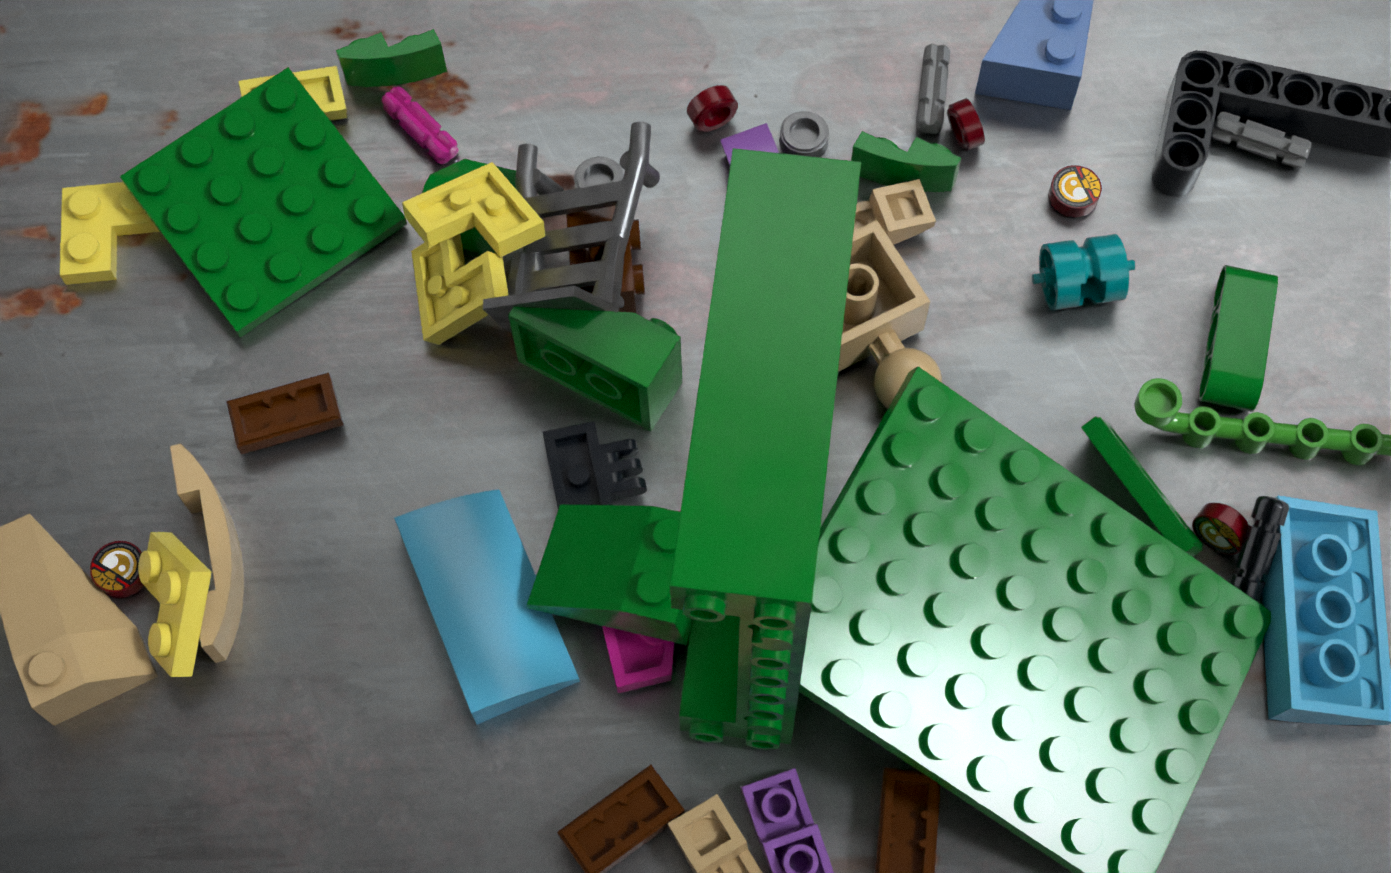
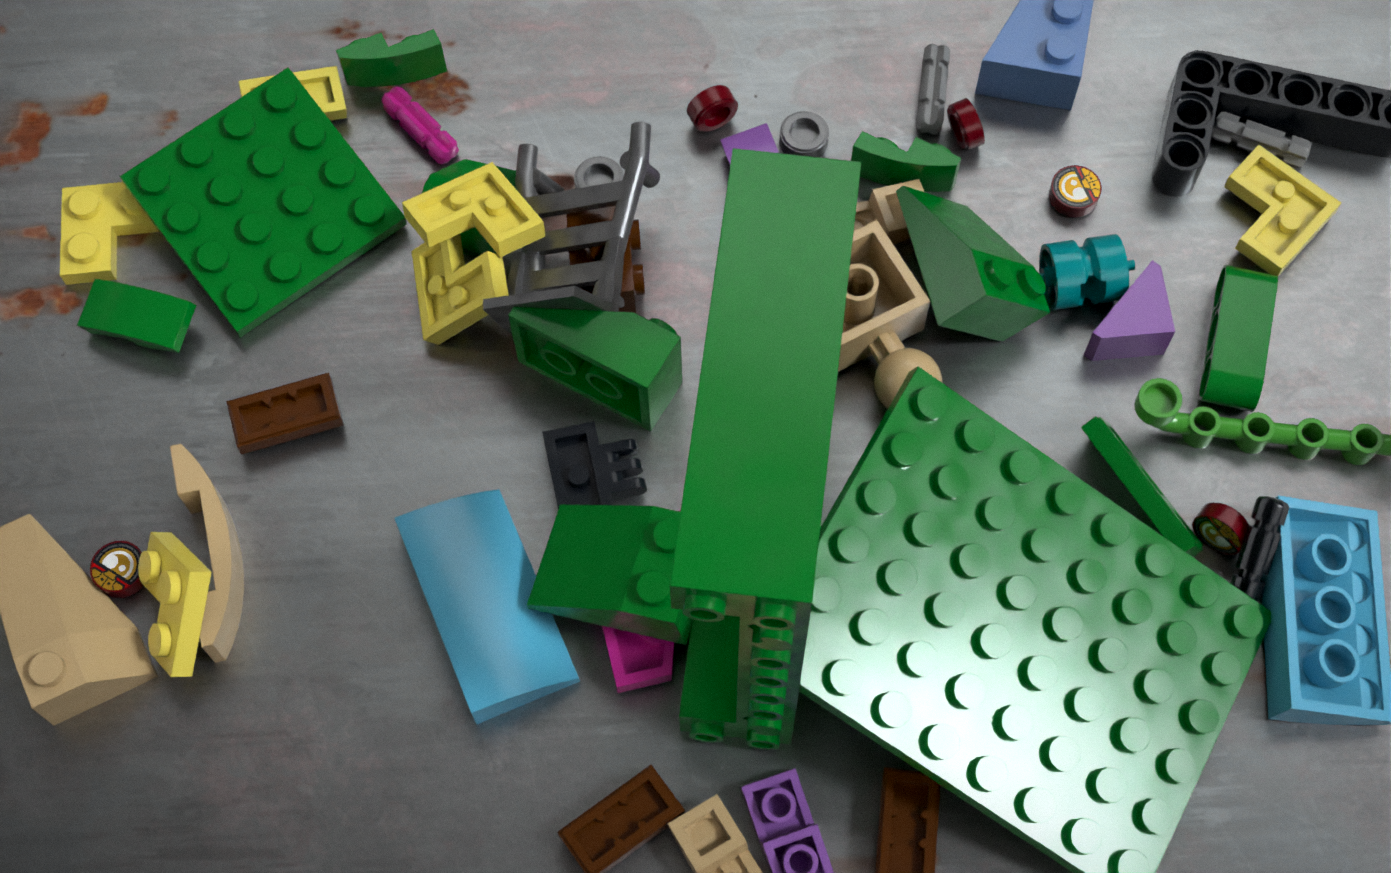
(136, 315): none -> green slope
(970, 270): none -> green slope
(1137, 323): none -> medium lavender slope
(1289, 205): none -> light yellow plate

